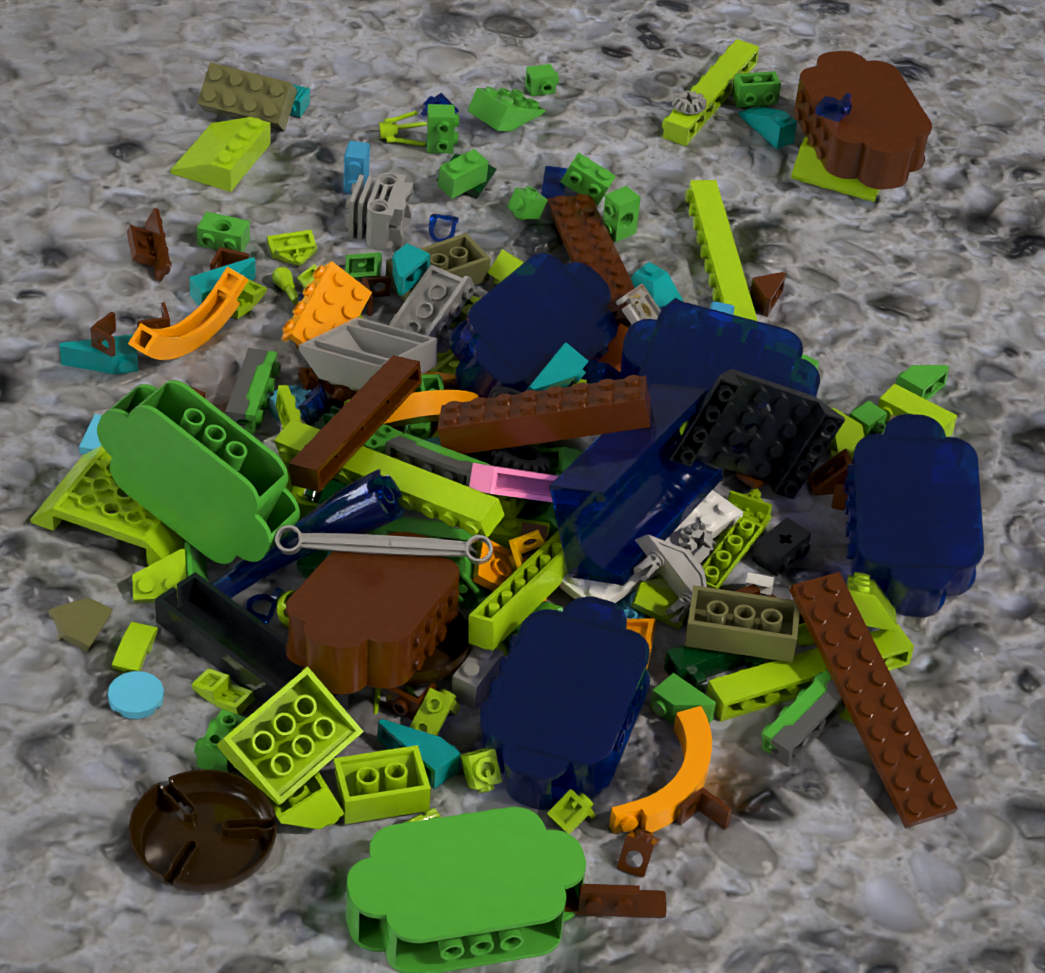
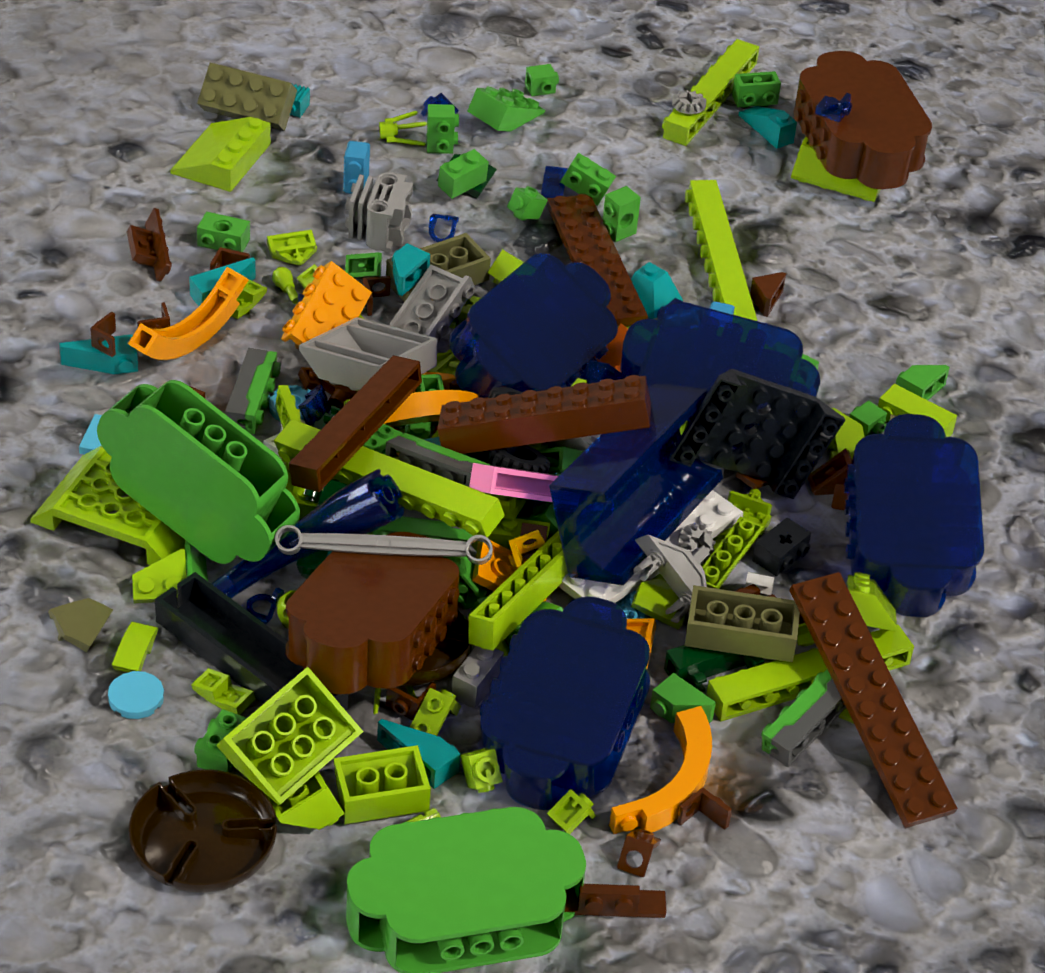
(561, 370): teal slope -> none
(639, 305): light grey container -> none

